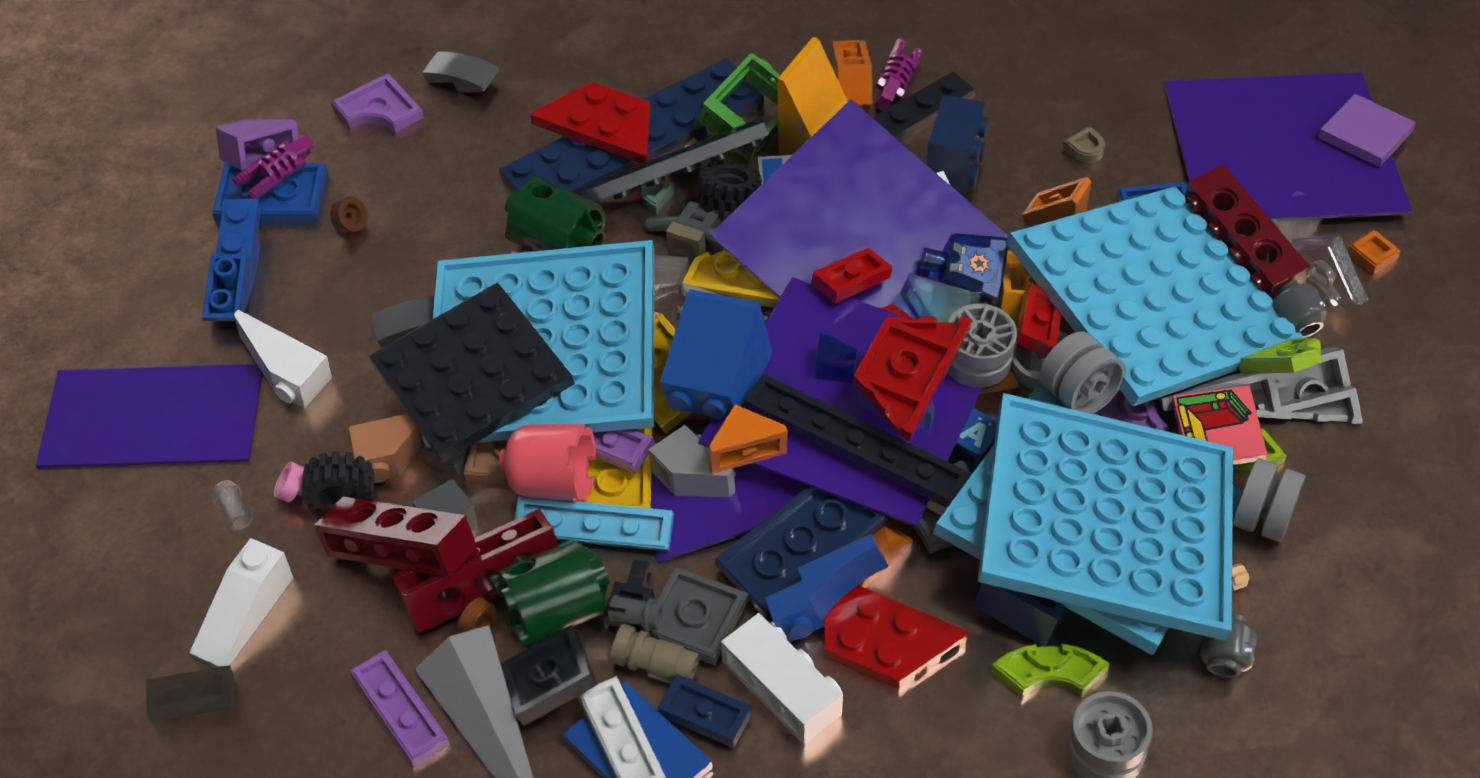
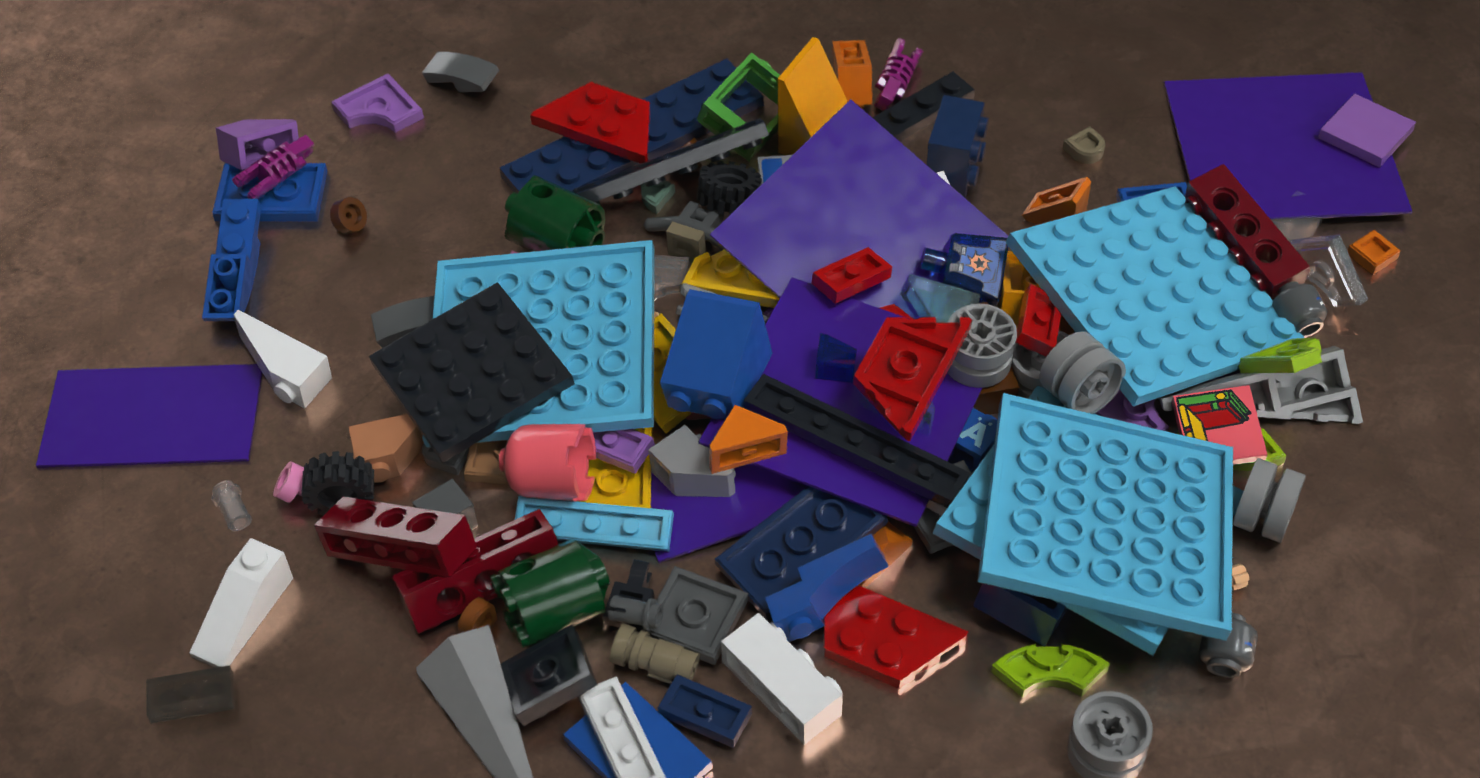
(399, 708): medium lavender tile -> none

